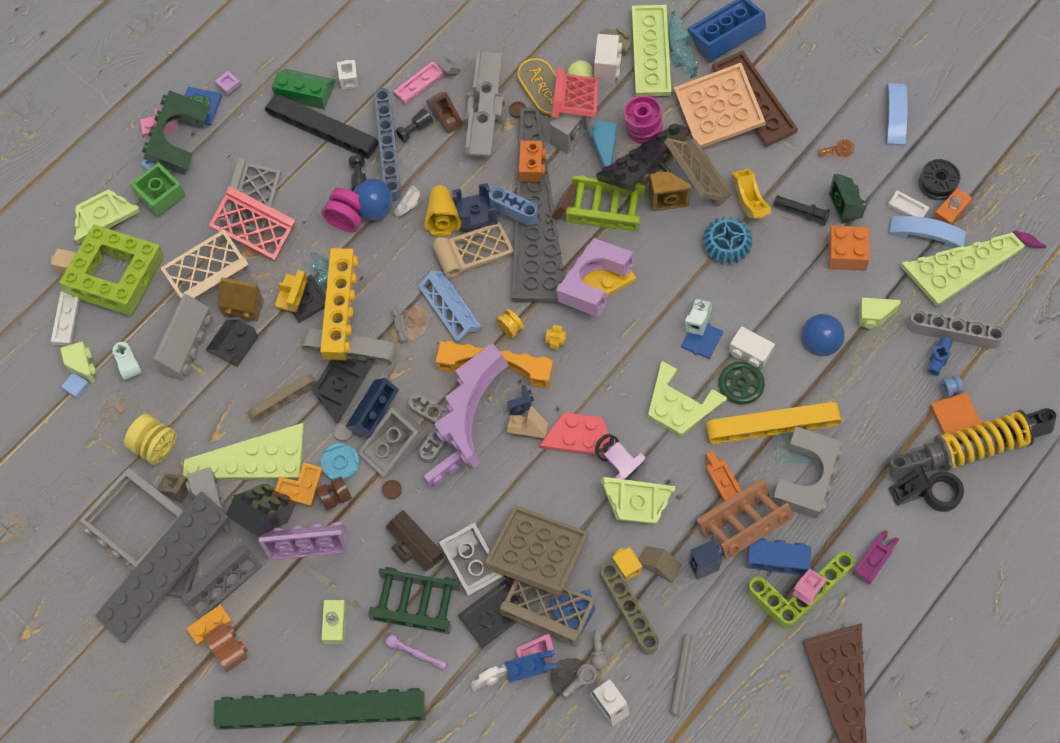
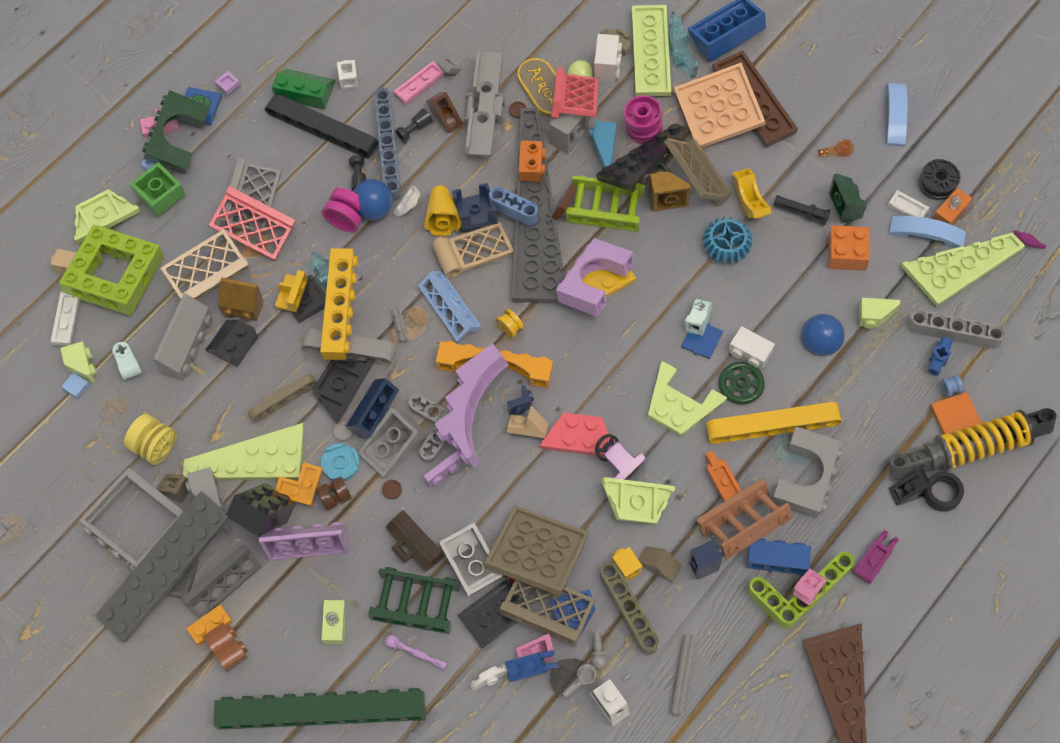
(555, 337): yellow gear -> none

